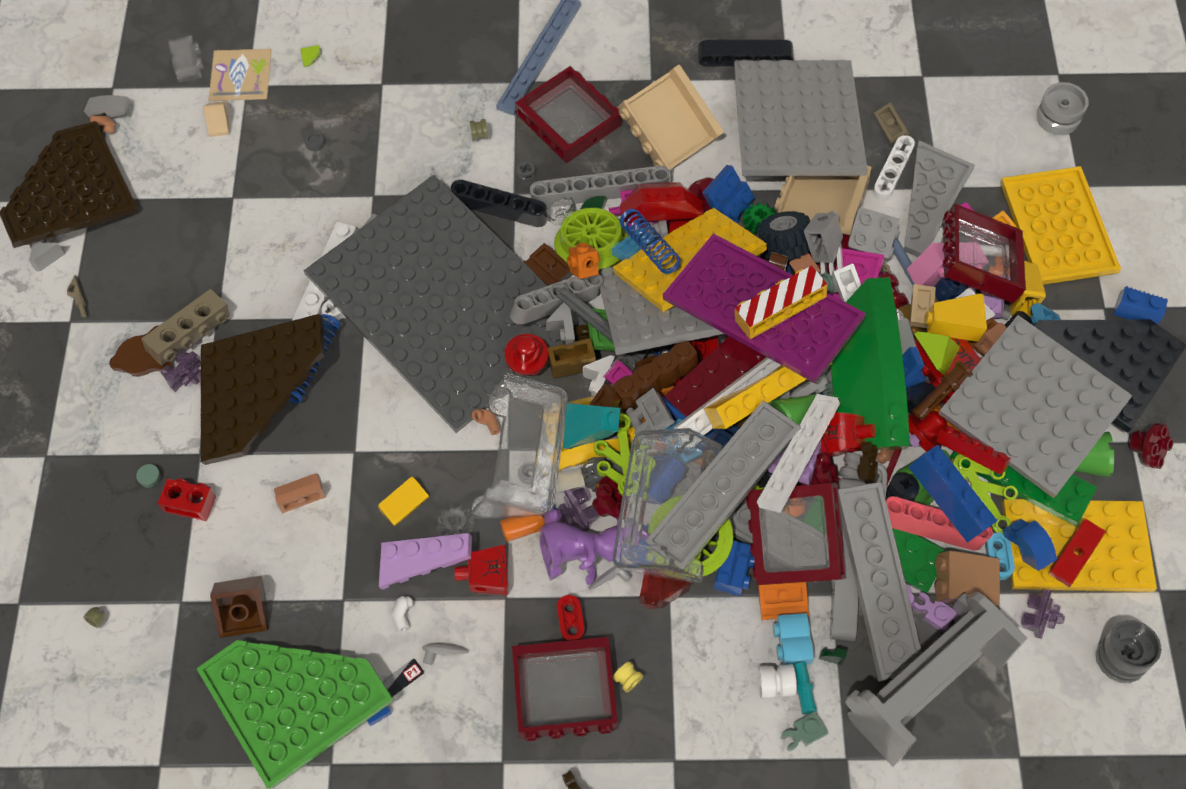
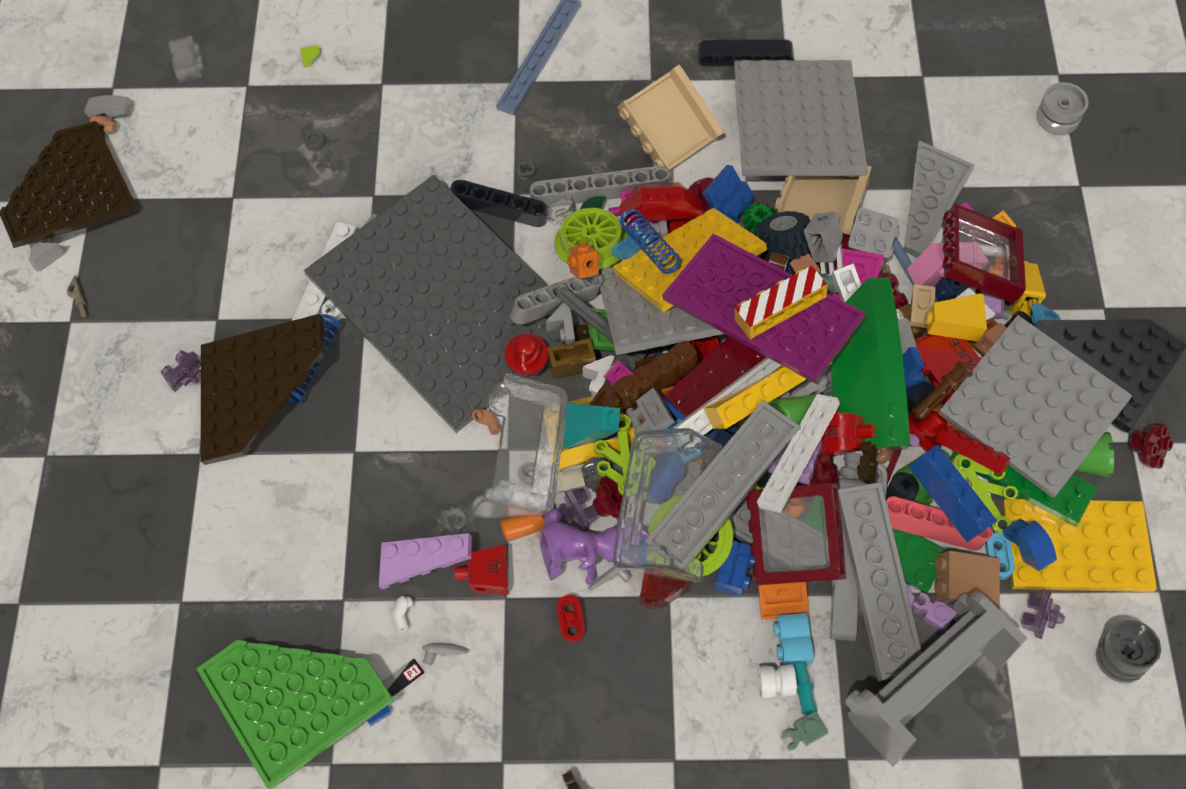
(94, 618): olive hinge -> none
(134, 359): reddish brown tile -> none
(148, 475): sand green tile -> none
(185, 503): red brick -> none
(189, 317): dark tan brick -> none
(217, 118): tan slope -> none
(239, 606): reddish brown slope -> none
(240, 74): tan sticker -> none
(299, 493): nougat panel -> none
(403, 501): yellow slope -> none
(478, 129): olive wheel -> none
(548, 265): reddish brown plate -> none
(564, 688): clear piece -> none
(568, 114): piece -> none
(627, 676): light yellow wheel -> none
(836, 657): dark green tile -> none
(891, 123): dark tan slope -> none
(895, 168): white beam -> none
(939, 348): lime slope -> none
(1060, 225): yellow plate -> none
(1084, 543): red tile -> none
(1139, 305): blue brick -> none

